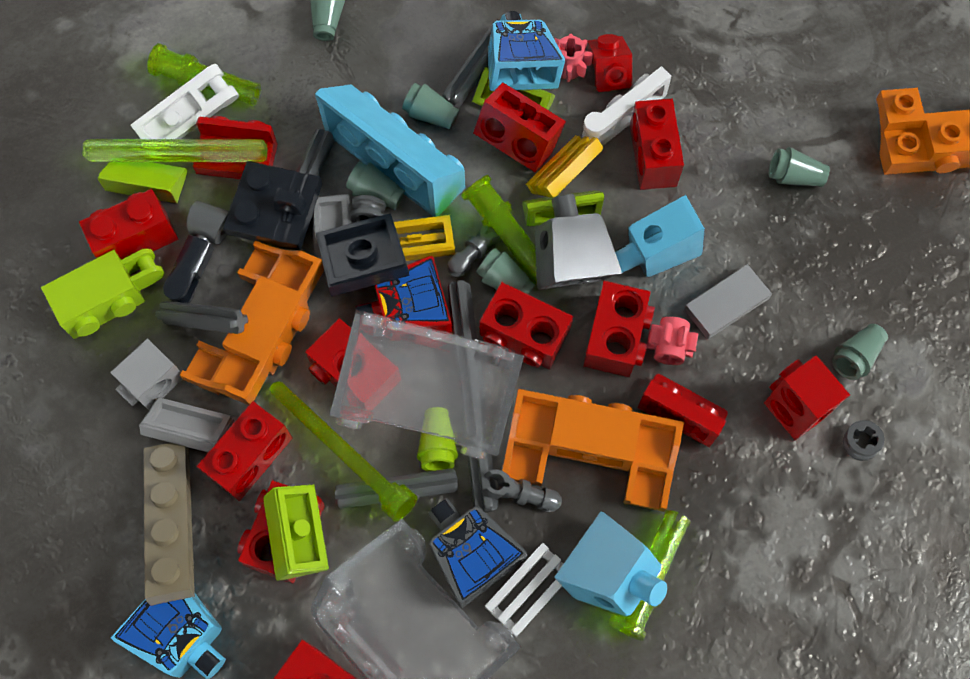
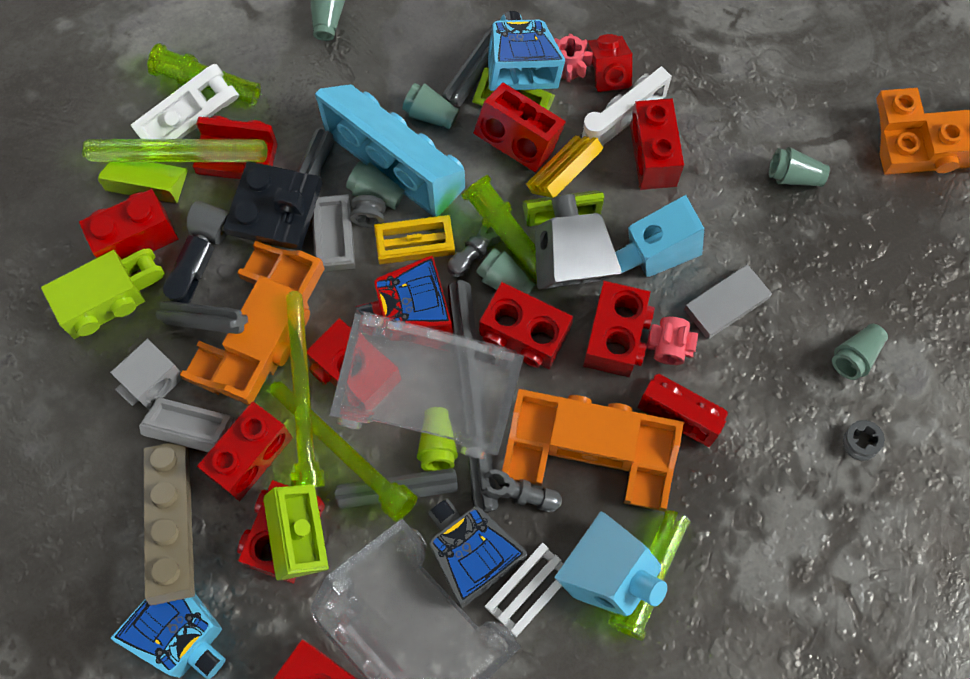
(306, 470): none -> clear neon green piece
(361, 254): black tile -> none
(804, 396): red brick -> none

